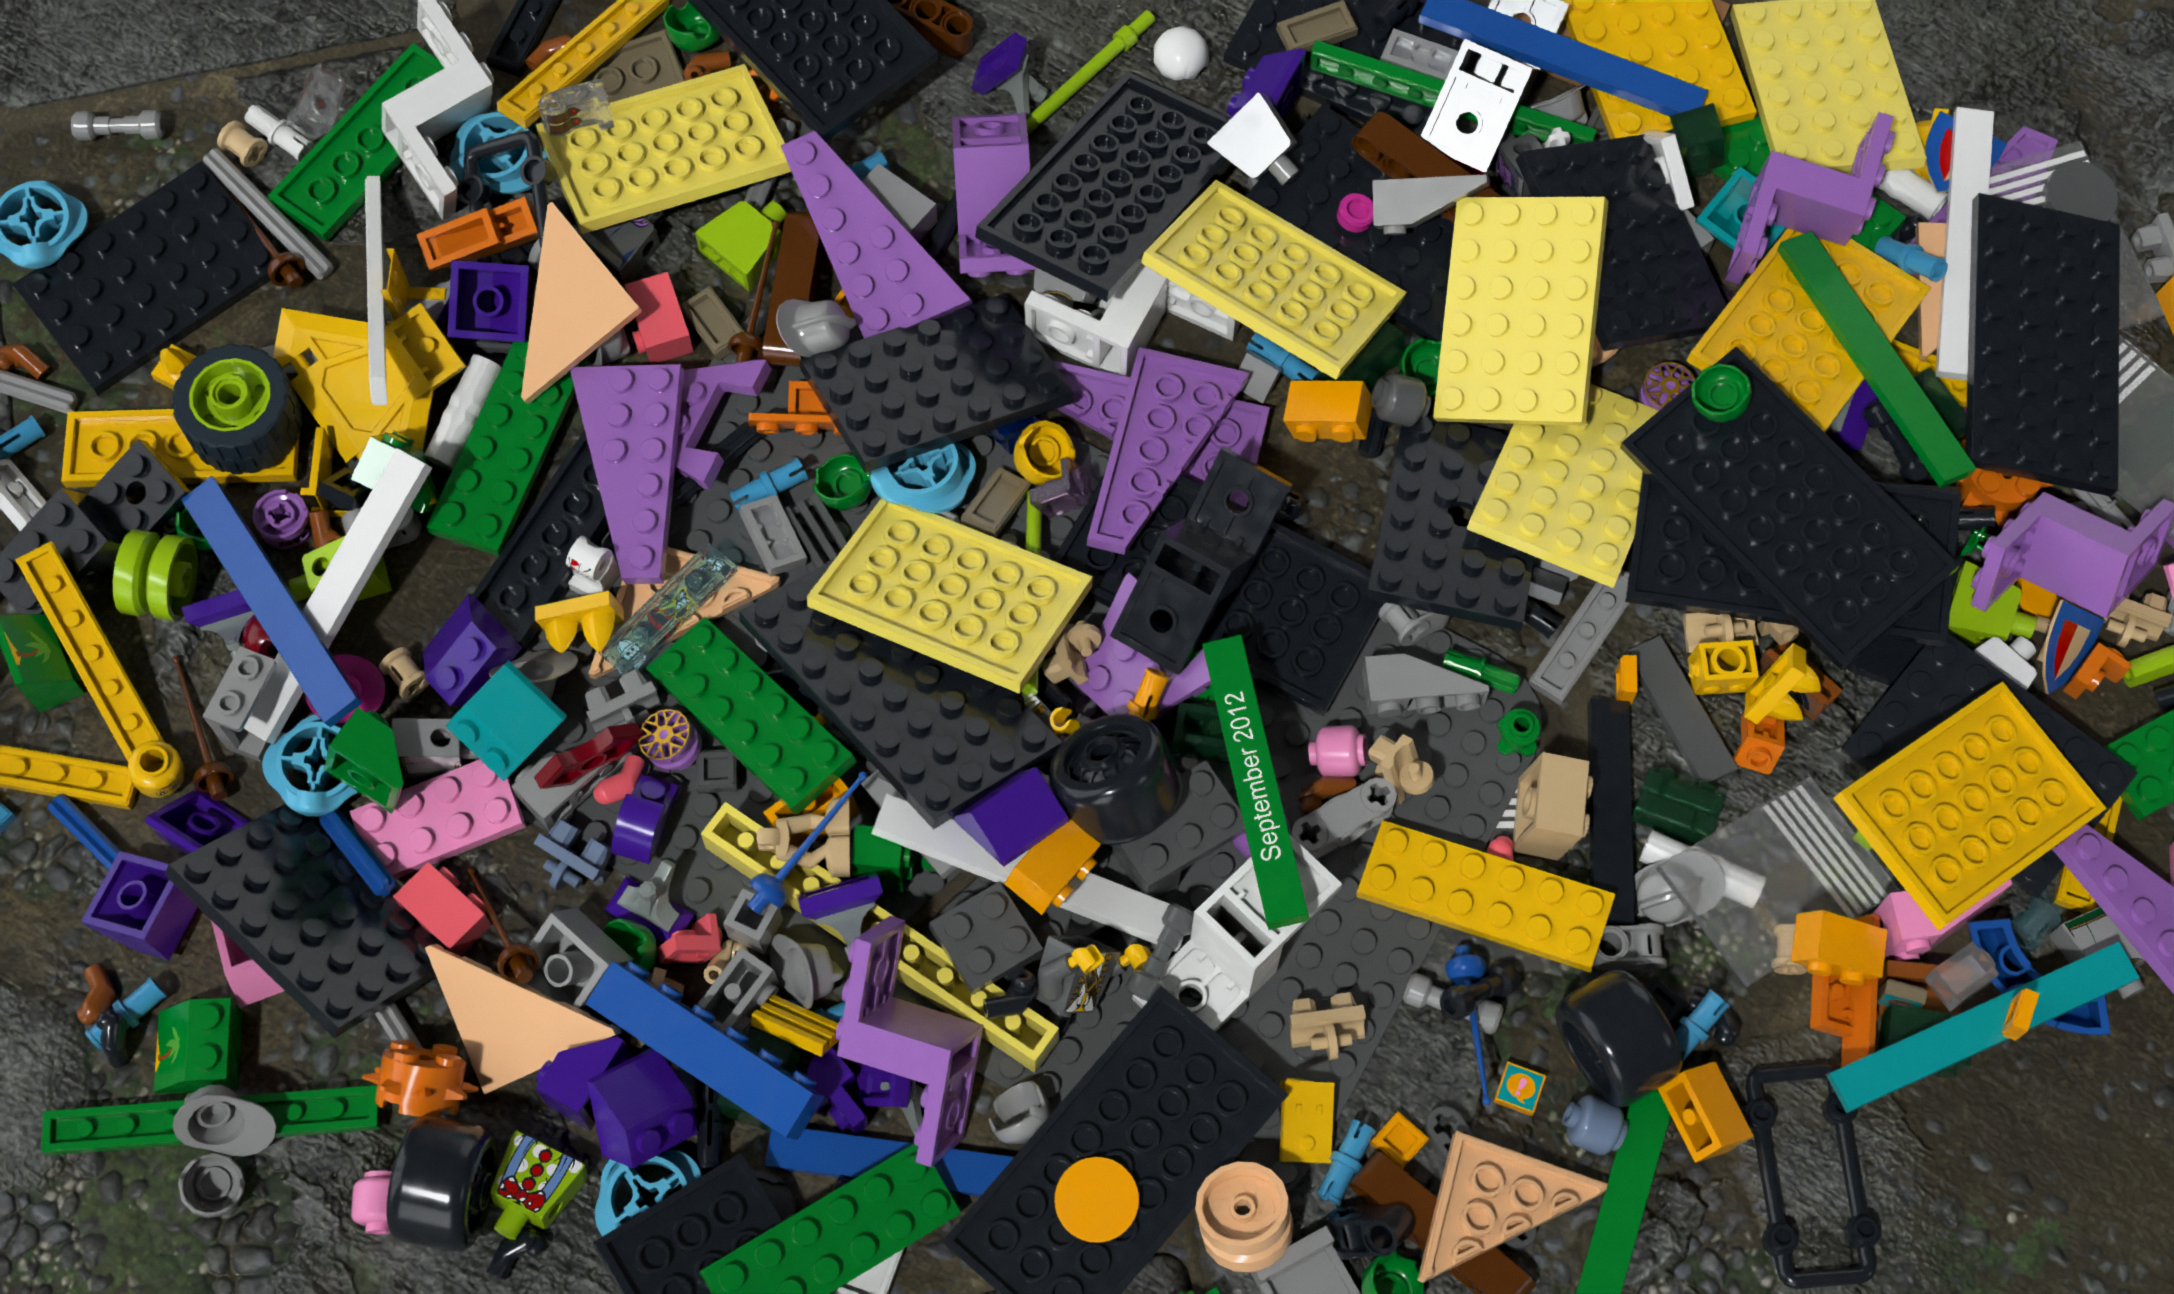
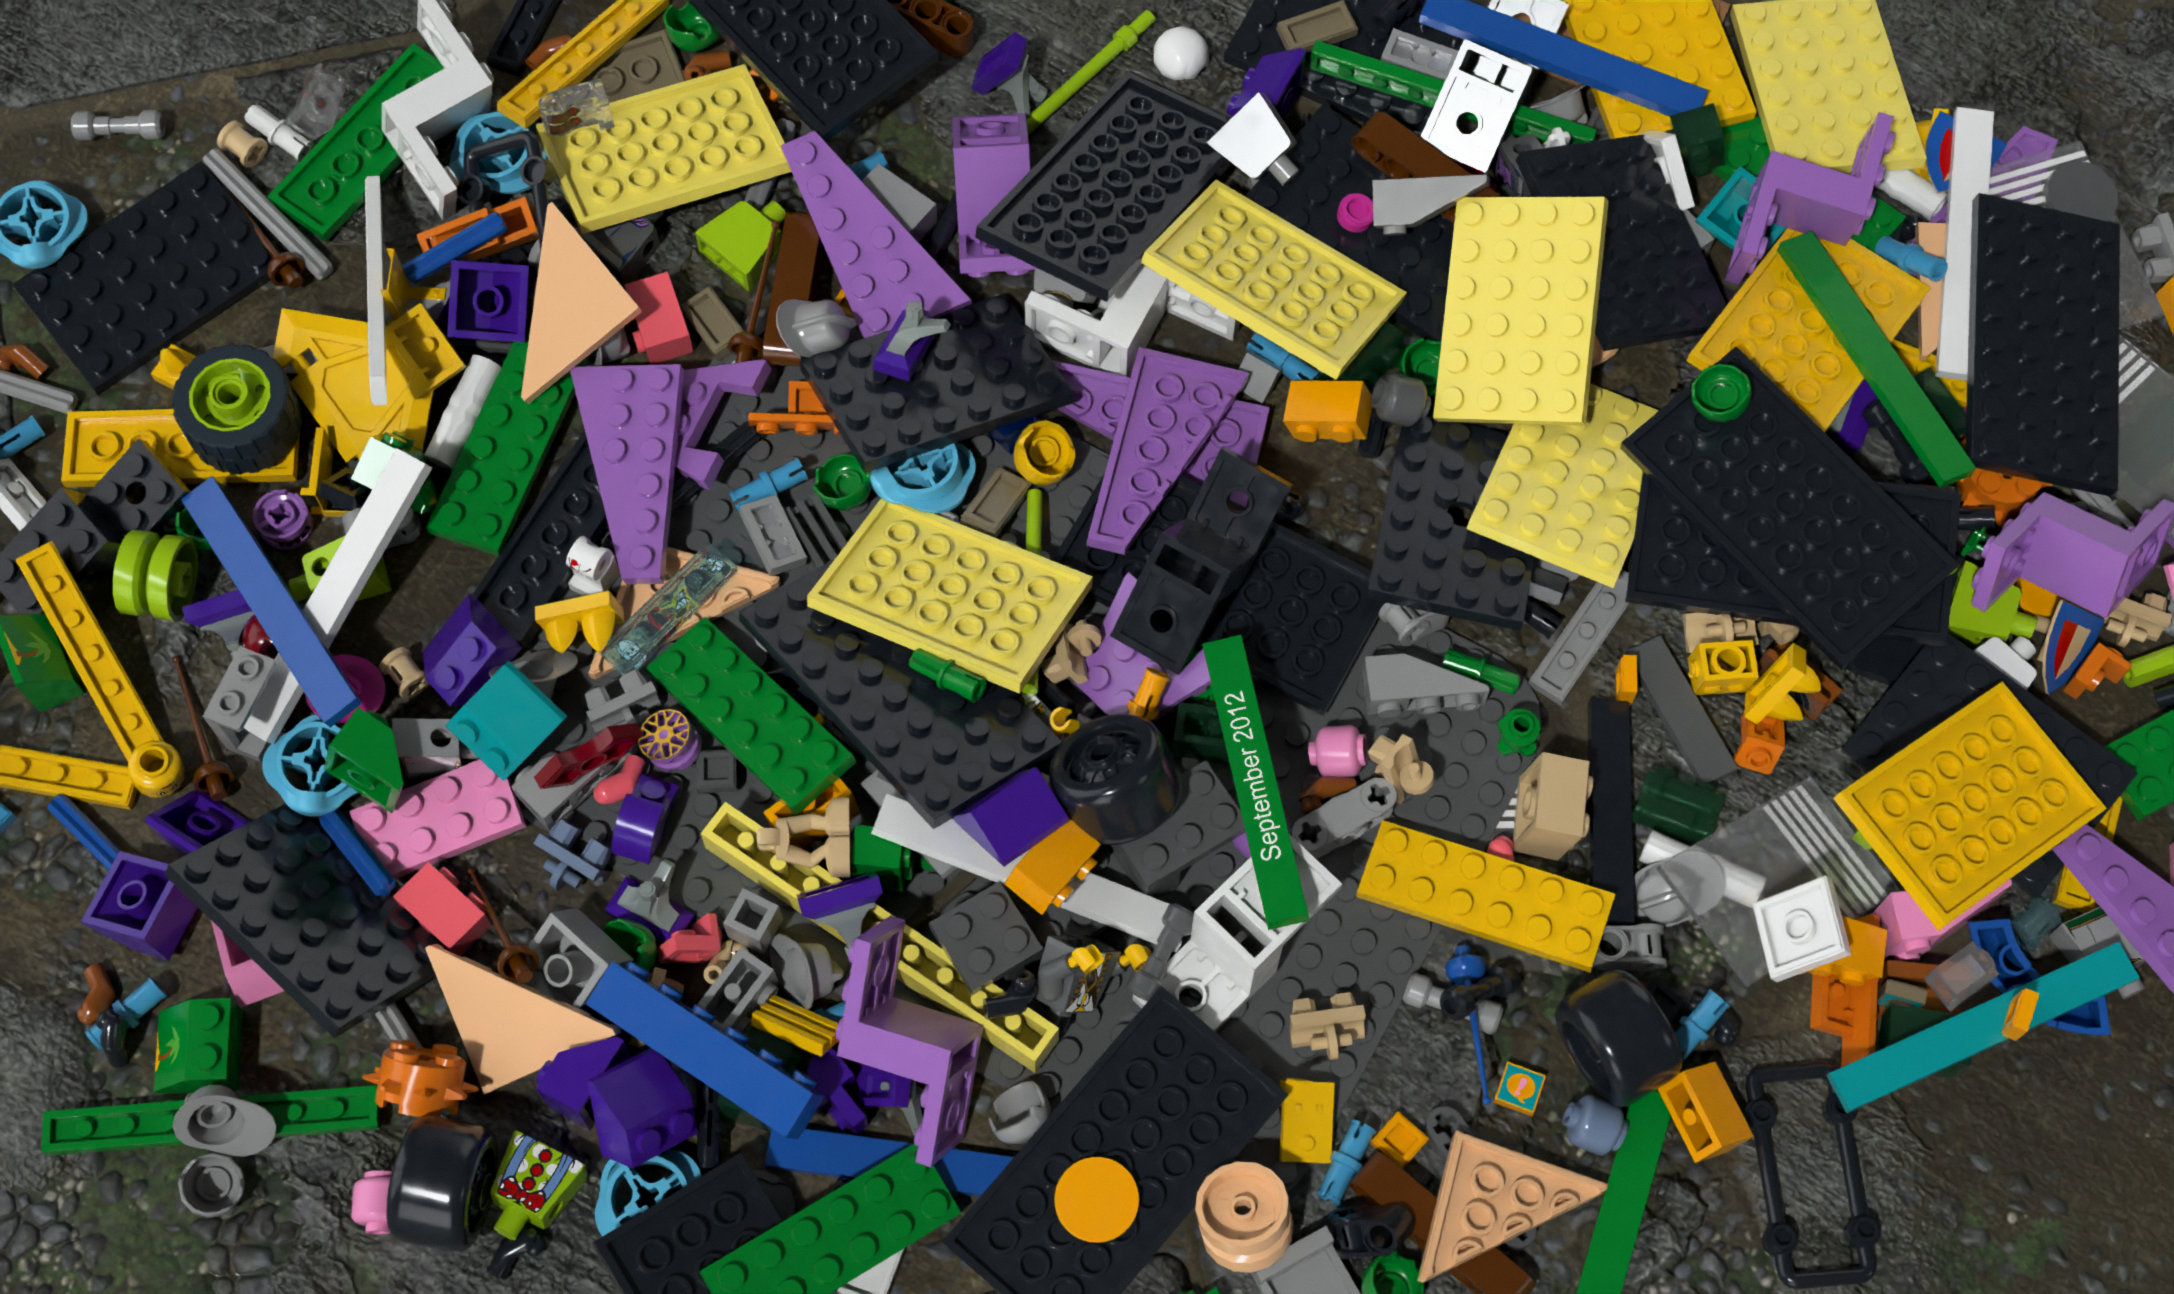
(321, 528): dark orange arm -> none
(454, 247): none -> blue axle
(770, 887): blue sword -> none
(908, 342): none -> piece
(948, 675): none -> green axle
(1062, 494): clear purple bracket -> none
(1663, 386): wheel -> none
(1801, 929): none -> white tile

